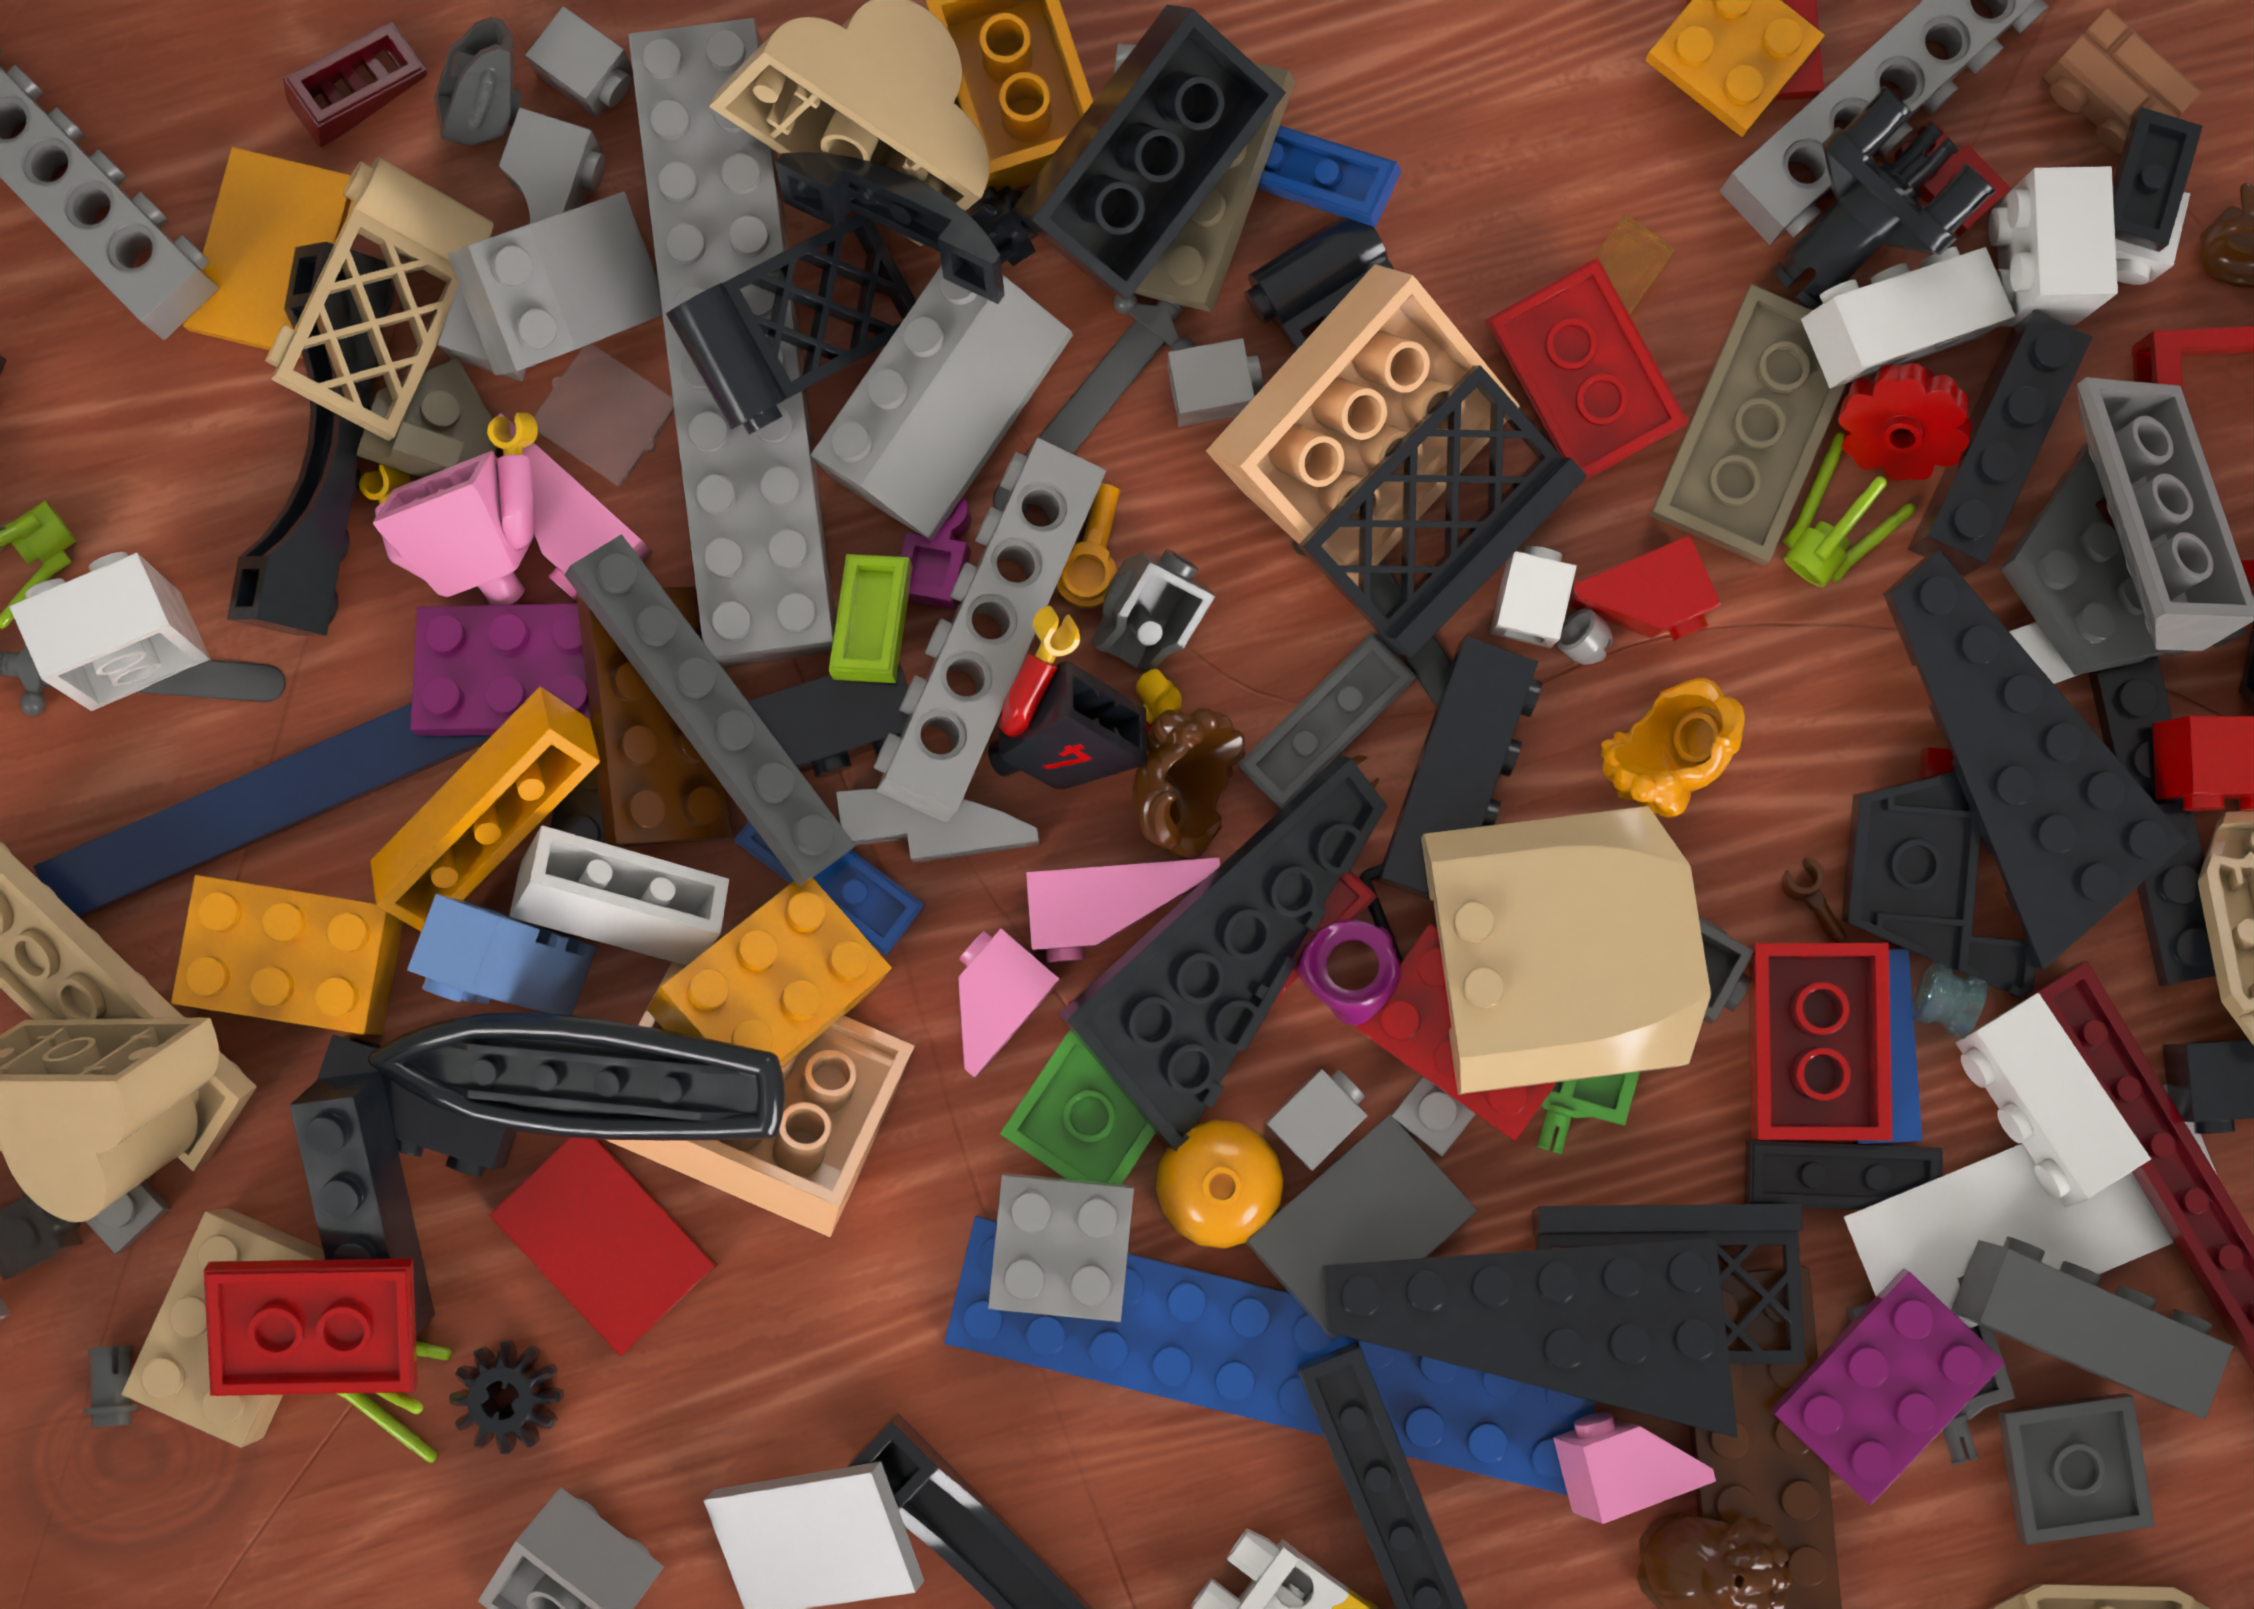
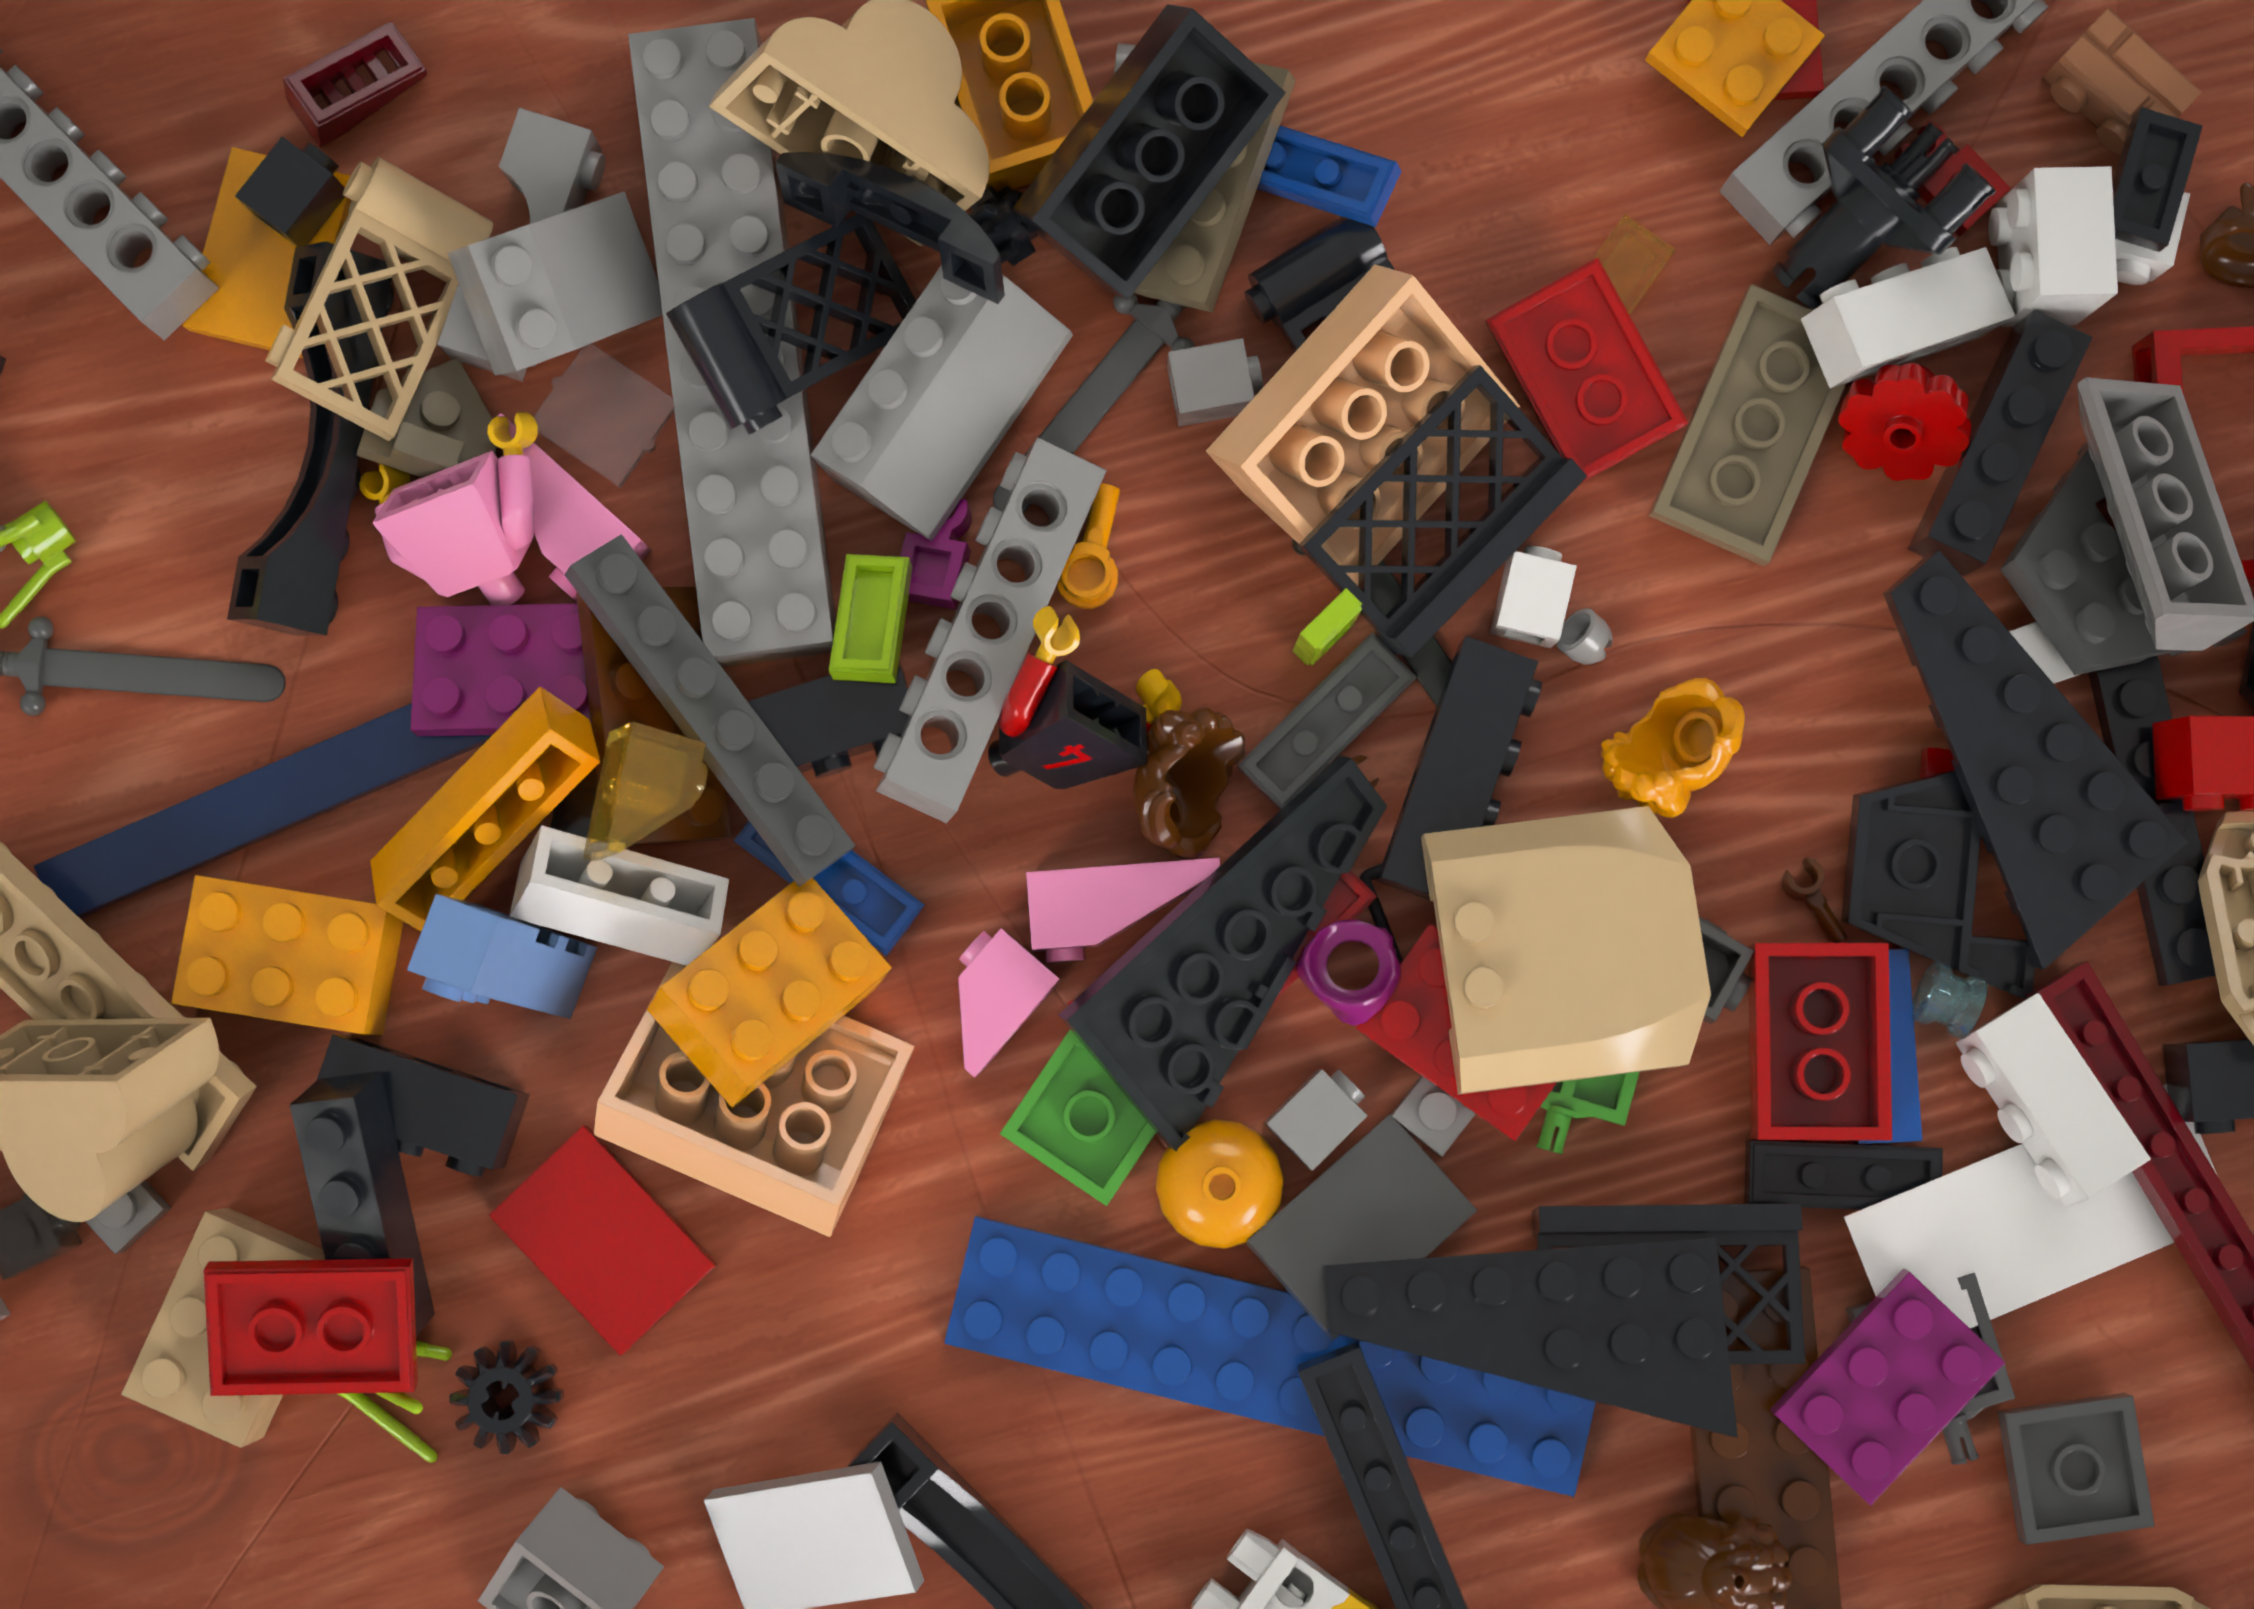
(108, 630): white brick -> none
(108, 1376): dark grey pin -> none
(293, 191): none -> black brick
(476, 85): dark grey hand -> none
(581, 63): light grey brick -> none
(588, 1078): black piece -> none
(642, 785): none -> clear yellow slope
(973, 829): light grey slope -> none
(1061, 1247): light grey brick -> none
(1151, 609): dark grey hand -> none
(1327, 628): none -> lime tile
(1622, 1468): bright pink slope -> none
(1652, 592): red slope -> none
(1820, 552): lime plant -> none
(2092, 1328): dark grey brick -> none

